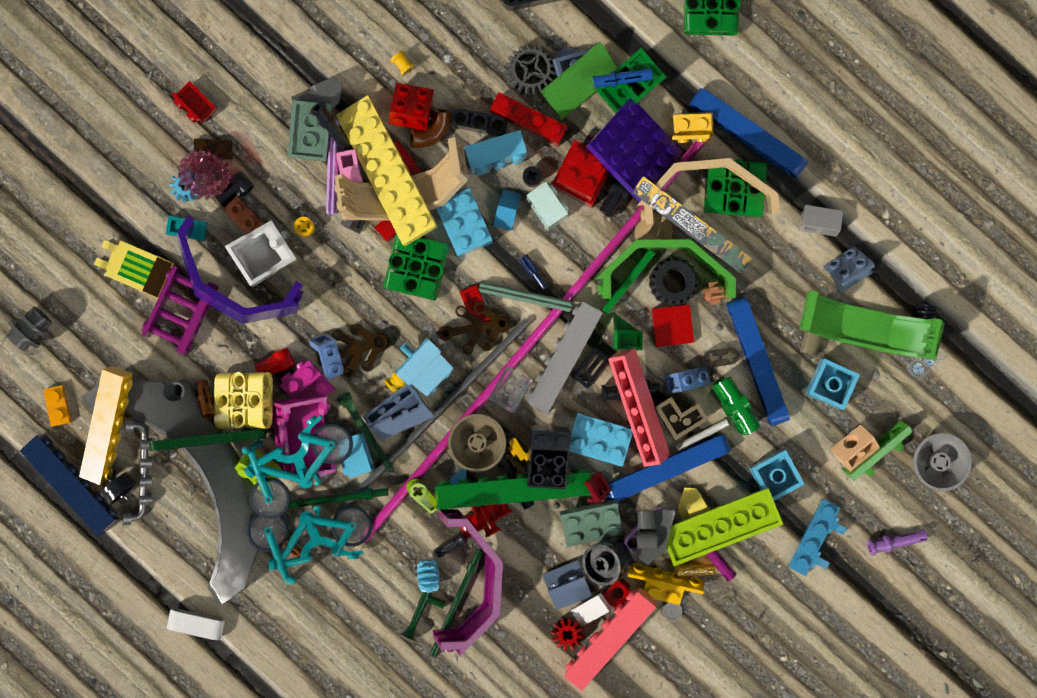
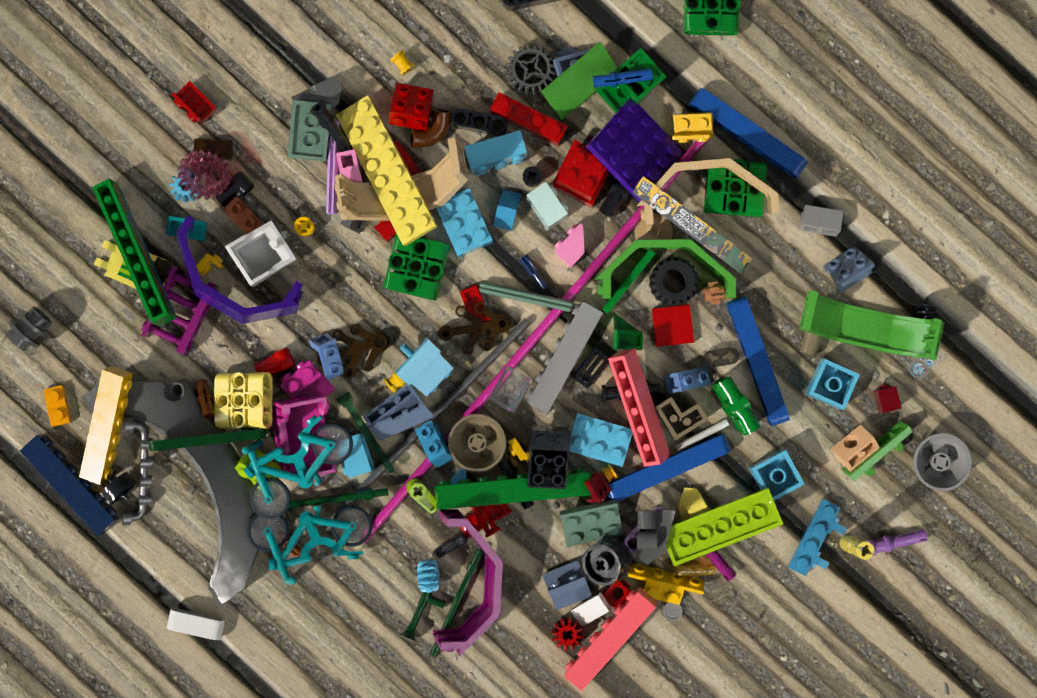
(134, 252): none -> green brick
(205, 265): none -> yellow bracket
(434, 443): none -> dark azure brick
(572, 247): none -> bright pink slope
(609, 473): none -> light orange bush
(856, 546): none -> light yellow piece
(887, 398): none -> dark red brick

